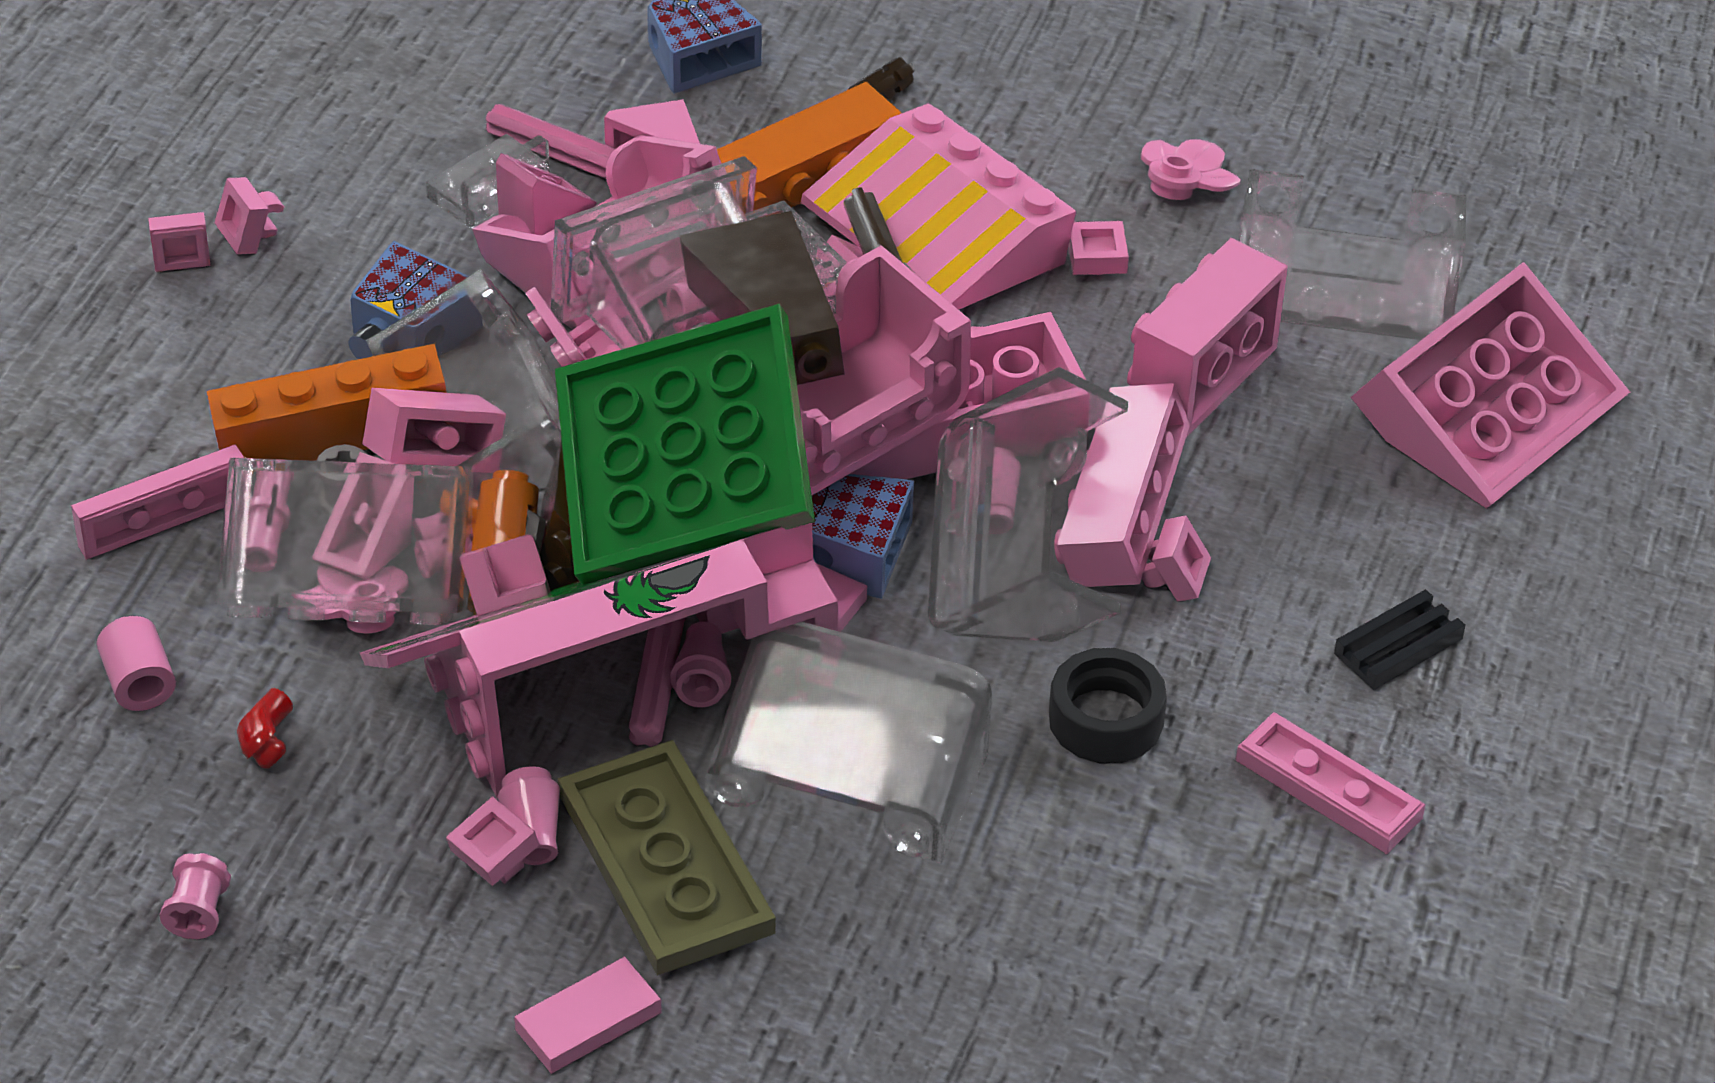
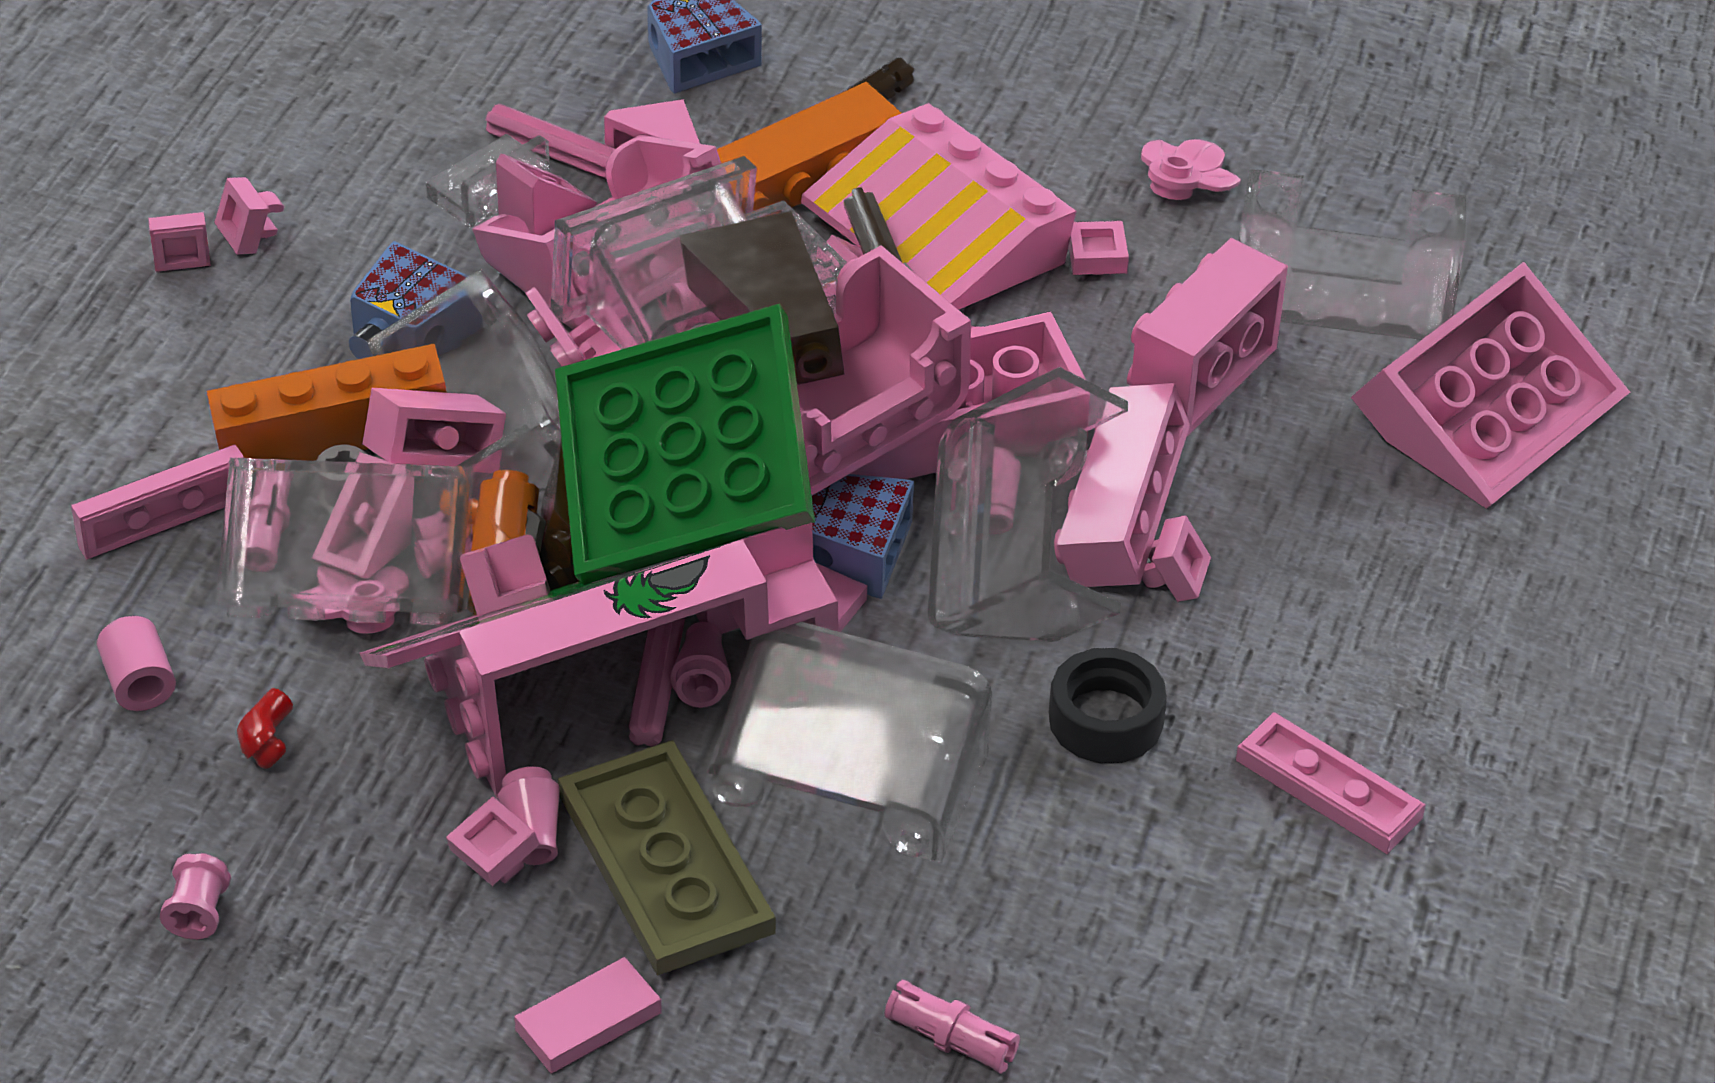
(952, 1026): none -> bright pink pin
(1391, 634): black tile -> none

